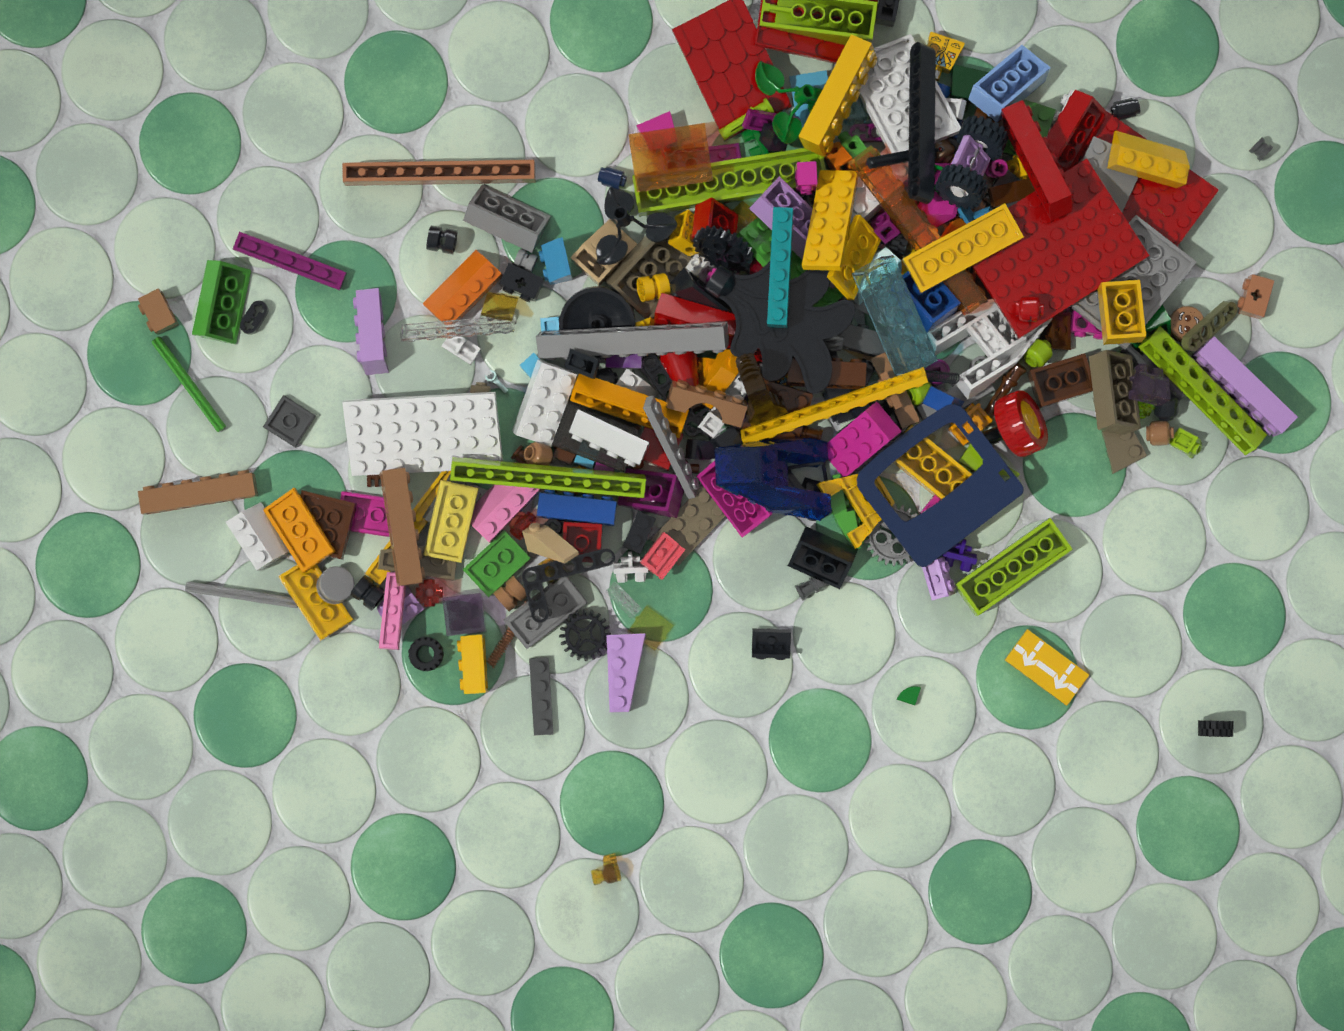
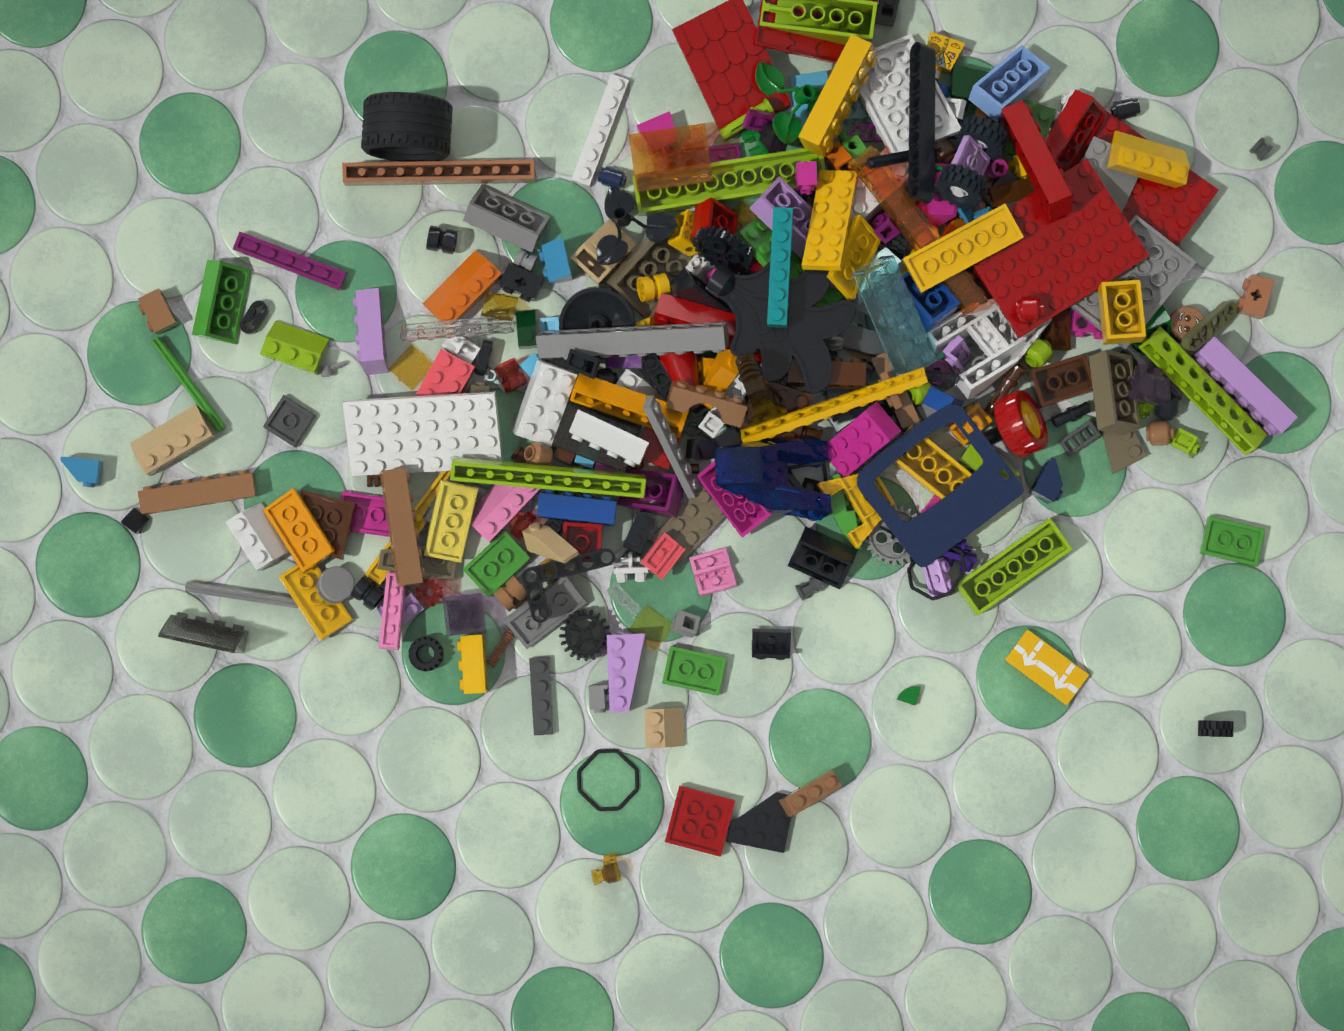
(84, 470): none -> dark azure slope
(135, 521): none -> black slope
(172, 440): none -> tan slope
(204, 633): none -> clear smoke slope
(295, 347): none -> lime slope
(326, 369): none -> light grey hand
(406, 127): none -> black tyre
(411, 367): none -> clear yellow piece
(446, 376): none -> coral brick
(484, 357): none -> black beam
(510, 374): none -> clear red wheel
(526, 329): none -> dark green slope
(598, 698): none -> light grey brick
(600, 130): none -> white plate
(626, 760): none -> black piece
(664, 727): none -> tan slope
(691, 620): none -> light grey brick
(694, 670): none -> bright green plate
(699, 821): none -> red plate
(713, 572): none -> bright pink slope
(762, 826): none -> black plate
(810, 793): none -> medium nougat brick
(944, 594): none -> black piece
(957, 355): none -> lavender bracket
(1048, 483): none -> dark blue slope
(1070, 414): none -> black pin
(1094, 429): none -> dark grey slope
(1232, 541): none -> bright green plate

